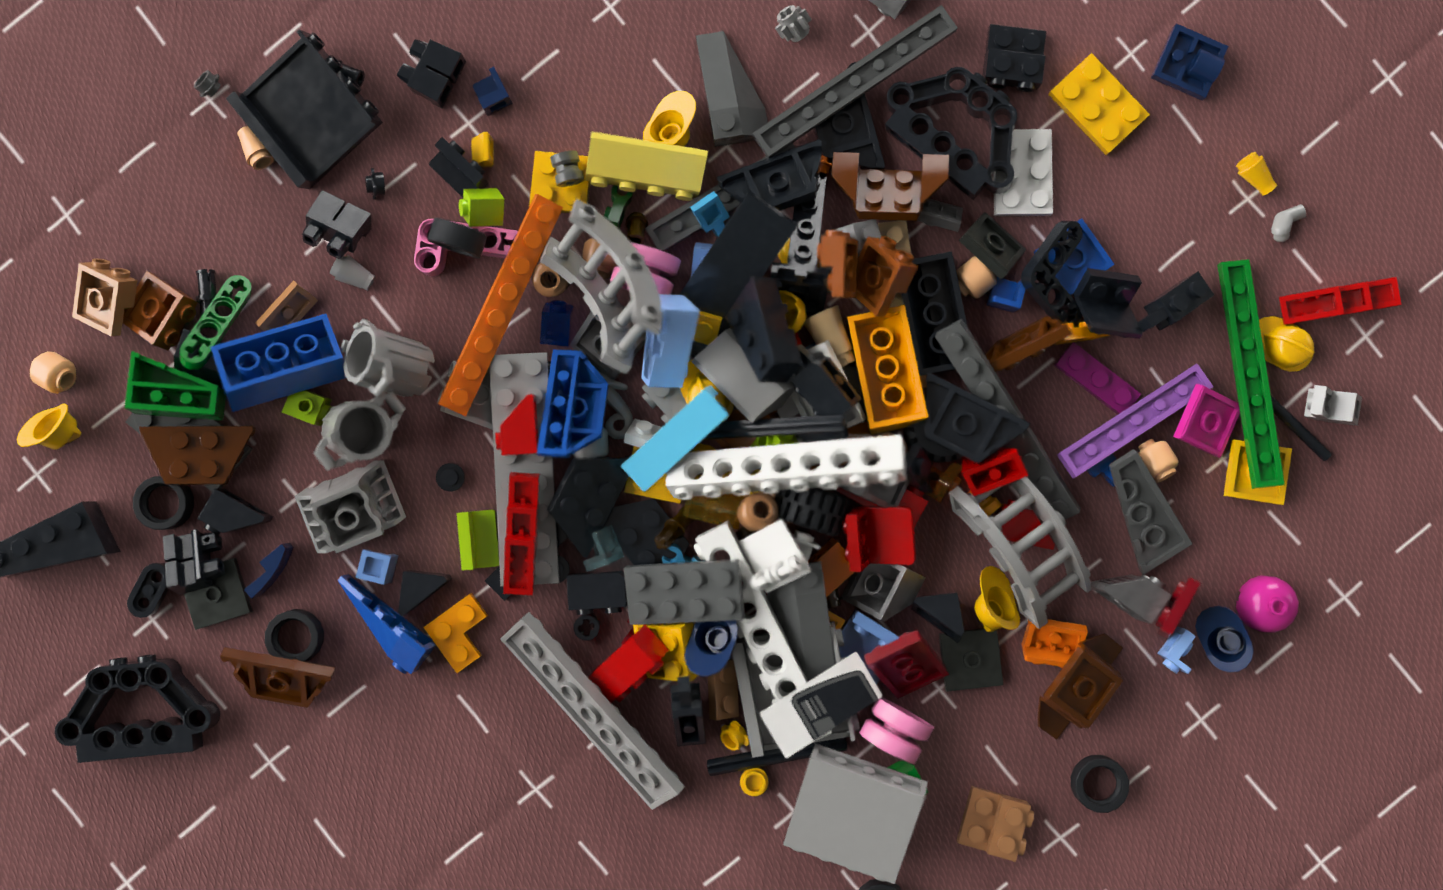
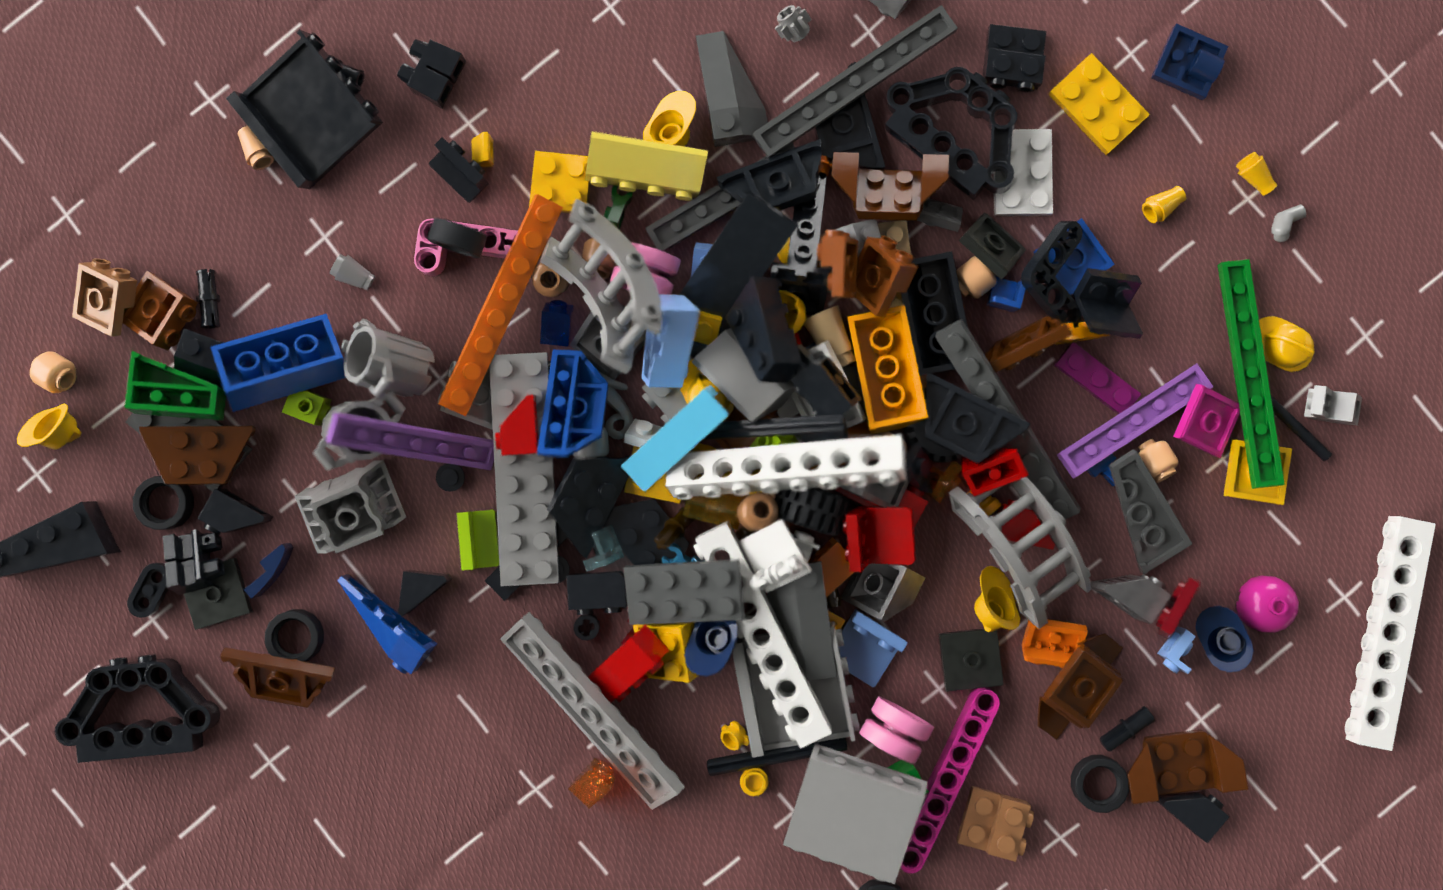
(207, 84): dark grey plate -> none
(213, 320): green beam -> none
(287, 308): medium nougat plate -> none
(335, 223): hips -> none
(375, 183): black plate -> none
(376, 567): medium blue panel -> none
(410, 441): none -> medium lavender plate
(450, 628): light orange plate -> none
(482, 207): lime brick -> none
(492, 93): dark blue panel -> none
(521, 533): red slope -> none
(567, 168): dark grey wheel -> none
(593, 782): none -> clear orange slope
(636, 225): dark brown pin -> none
(687, 712): black hinge -> none
(710, 213): dark azure plate -> none
(723, 693): medium nougat plate -> none
(820, 704): sticker -> none
(906, 664): dark red plate -> none
(942, 612): black slope -> none
(959, 768): none -> dark pink beam
(1127, 729): none -> black axle
(1161, 205): none -> yellow cone
(1176, 302): black hinge -> none
(1184, 764): none -> reddish brown piece
(1196, 812): none -> black slope
(1340, 301): red slope -> none
(1398, 645): none -> white brick

